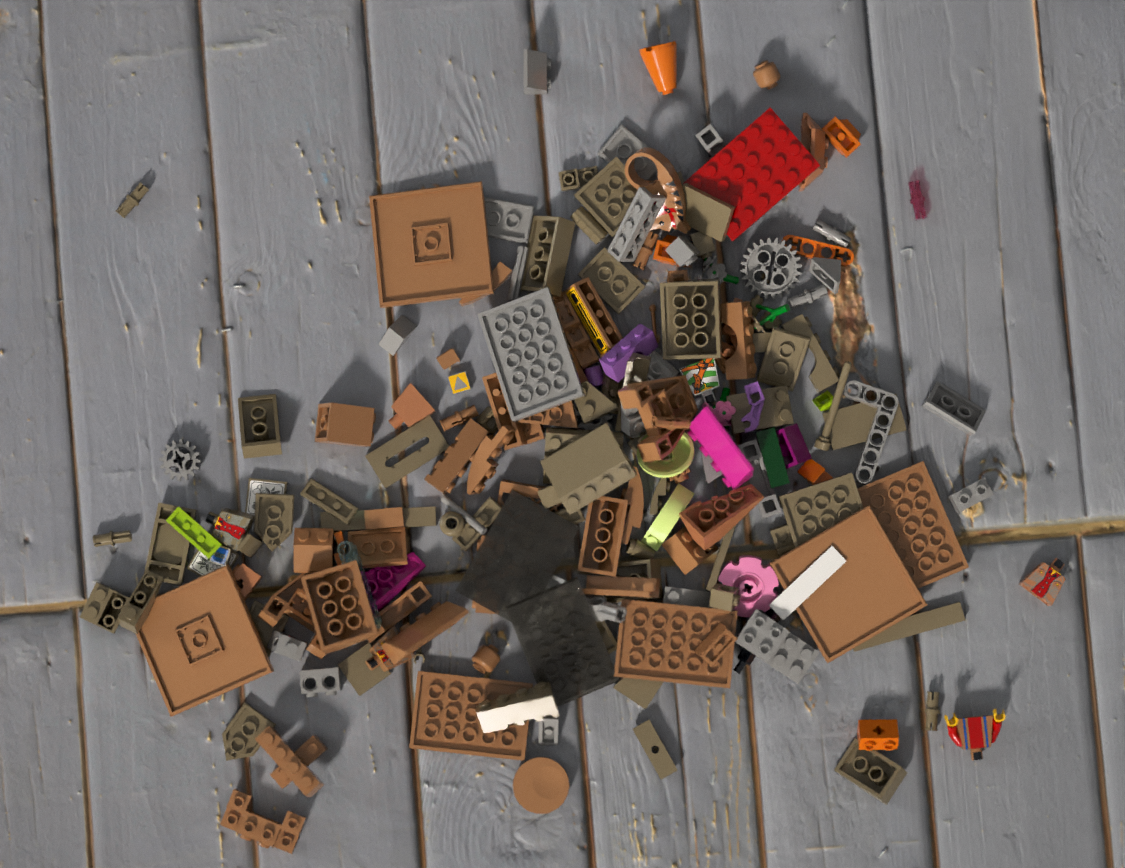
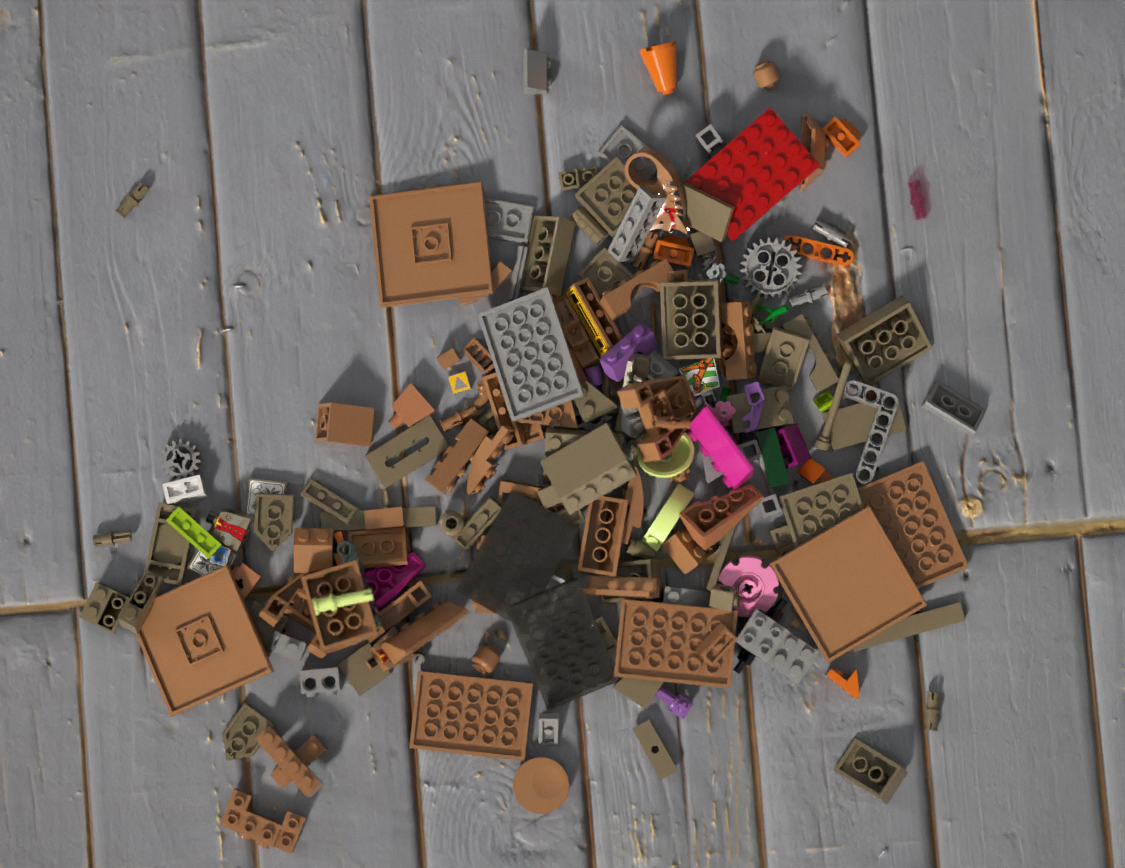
(184, 490): none -> white hinge
(249, 545): dark tan slope -> none
(259, 426): dark tan slope -> none
(333, 602): none -> yellowish green pin
(397, 335): light grey slope -> none
(466, 516): light grey piece -> none
(470, 345): none -> medium nougat slope
(483, 397): none -> medium nougat arm
(517, 708): wedge -> none
(604, 610): light grey piece -> none
(618, 300): none -> medium nougat arch
(660, 490): dark tan slope -> none
(678, 704): none -> medium lavender axle
(683, 251): light grey brick -> none
(807, 583): white sticker -> none
(827, 271): light grey slope -> none
(850, 685): none -> orange slope
(878, 734): orange brick -> none
(884, 340): none -> dark tan slope
(970, 495): light grey brick -> none
(975, 732): torso -> none
(1045, 581): torso -> none

